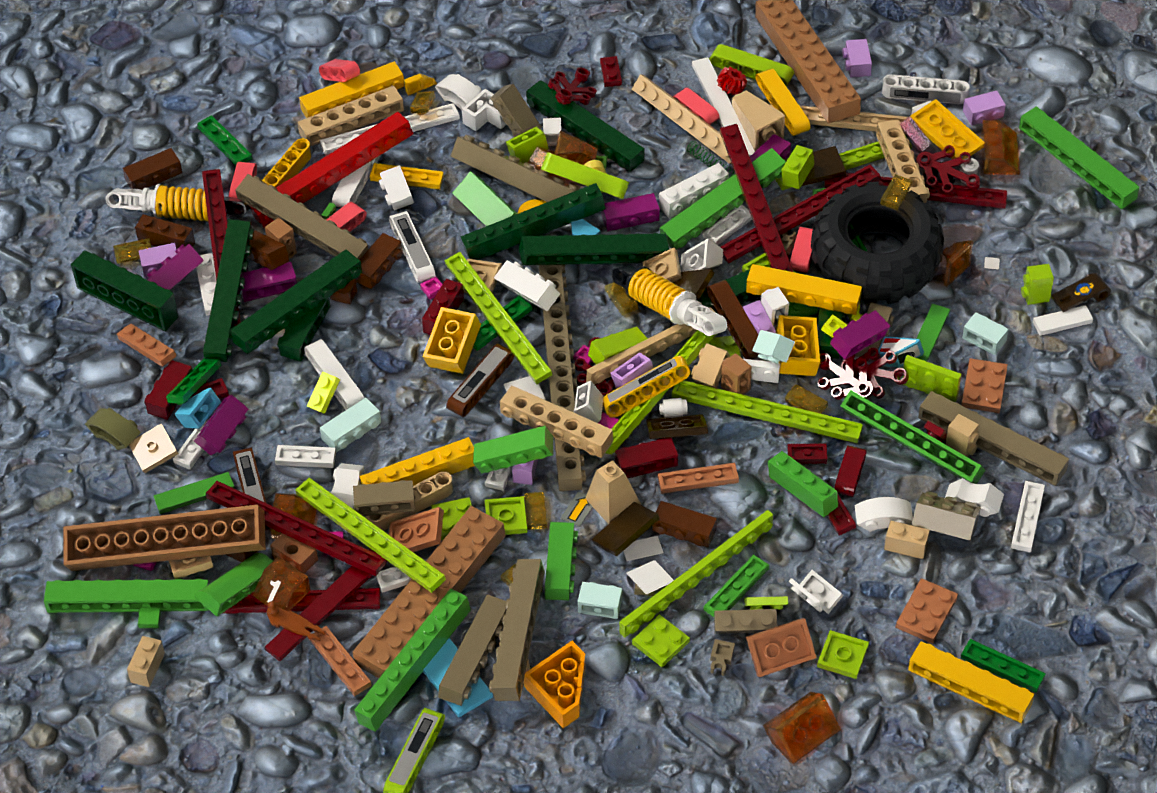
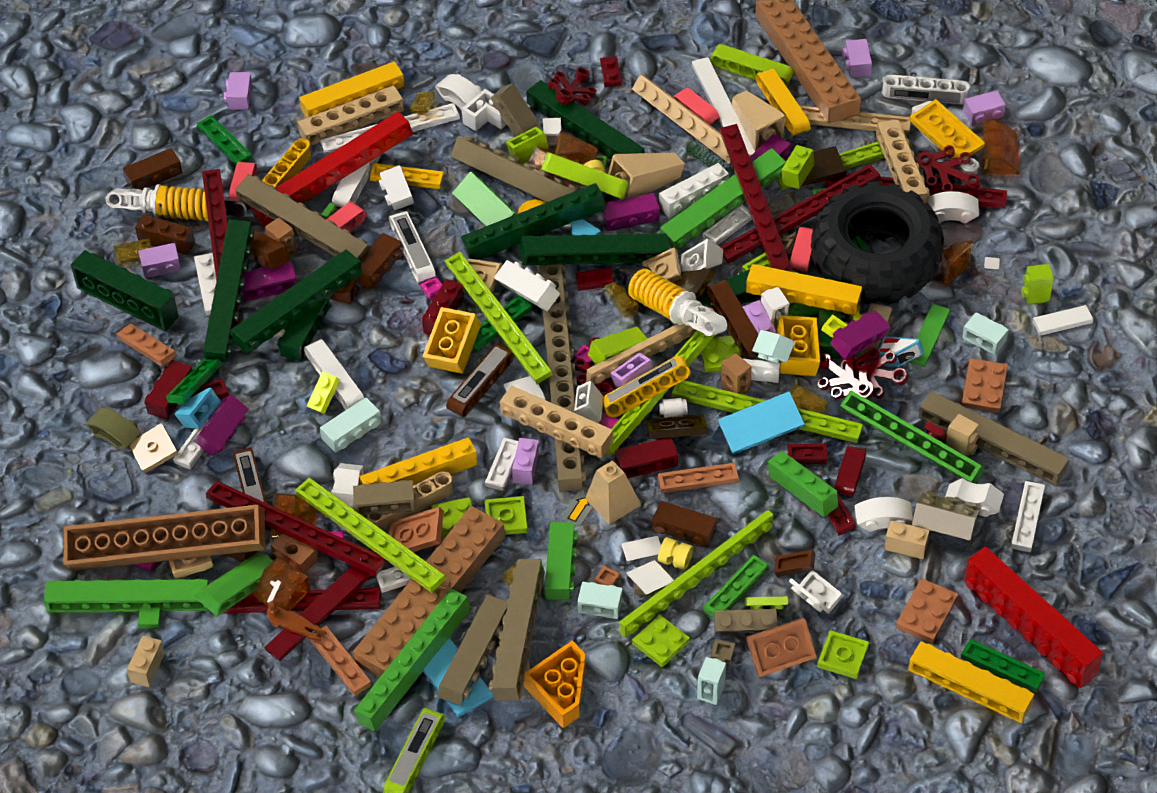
(176, 268): magenta brick -> none
(189, 493): bright green tile -> none
(238, 90): none -> lavender brick
(305, 456): white plate -> none
(339, 70): coral beam -> none
(417, 83): yellow tile -> none
(513, 449): bright green brick -> none
(535, 510): clear yellow plate -> none
(593, 279): none -> dark red tile
(607, 576): none -> nougat tile
(625, 529): dark brown tile -> none
(646, 171): none -> tan slope
(675, 553): none -> light yellow wheel
(709, 367): tan brick -> none
(711, 680): none -> light aqua brick
(732, 80): red gear -> none
(761, 423): none -> medium azure tile
(794, 563): none -> reddish brown tile
(802, 726): clear orange slope -> none
(896, 192): clear yellow plate -> none
(915, 134): clear pink slope -> none
(931, 377): lime plate -> none
(954, 206): none -> white brick
(1033, 617): none -> red brick
(1079, 157): bright green brick -> none
(1081, 291): dark brown door -> none

